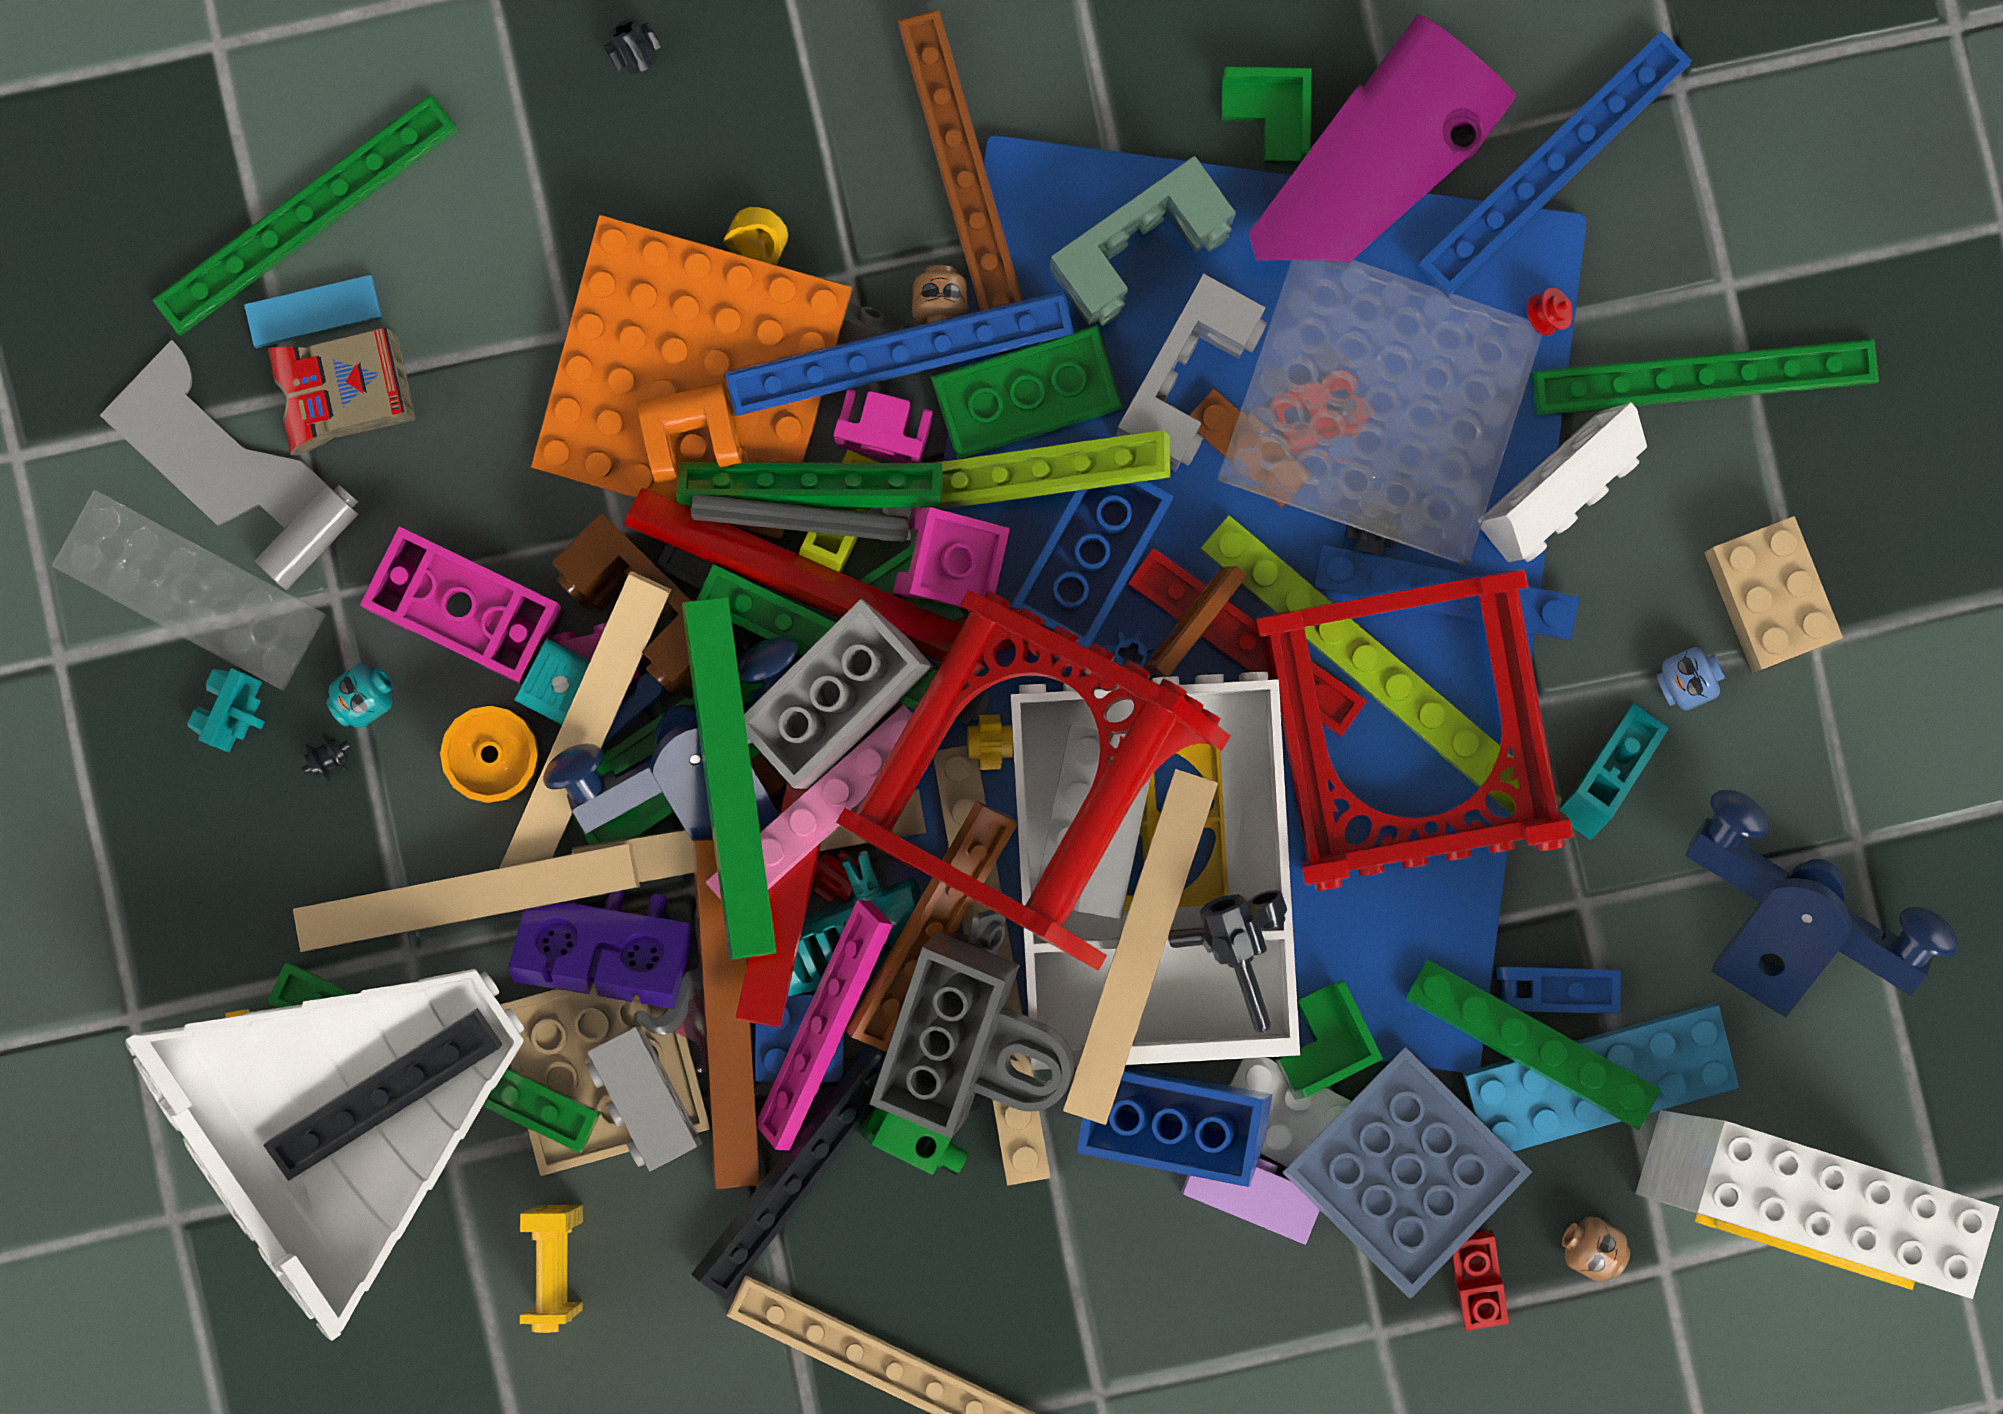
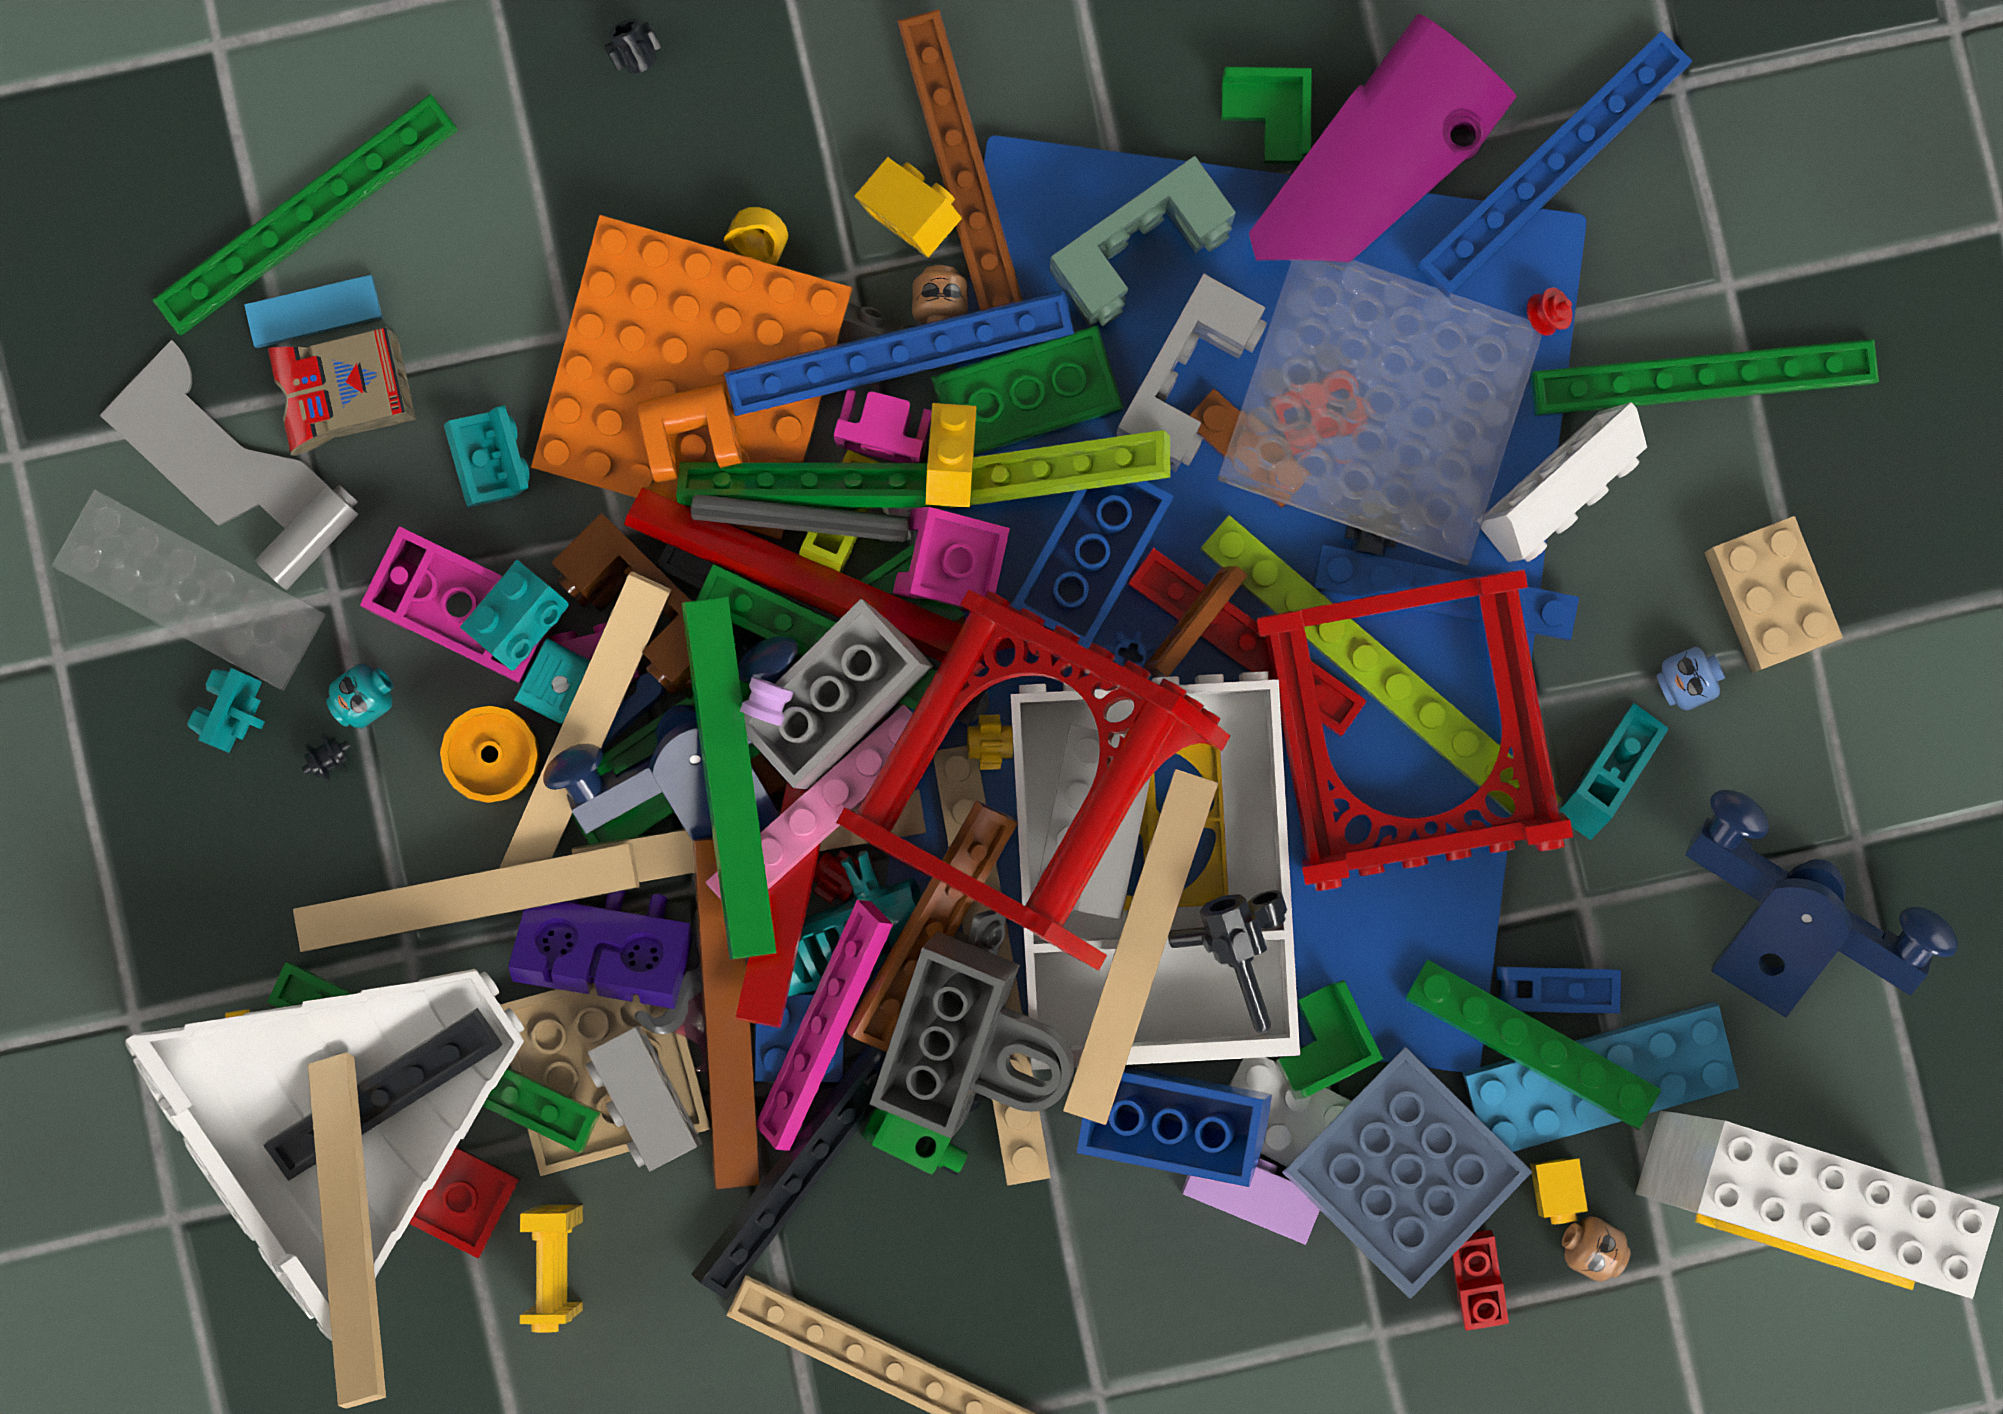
(346, 1231): none -> tan tile
(465, 1202): none -> red plate
(487, 457): none -> teal bracket
(515, 615): none -> teal bracket
(766, 701): none -> lavender wheel
(909, 206): none -> yellow brick
(950, 455): none -> yellow brick
(1559, 1189): none -> yellow brick

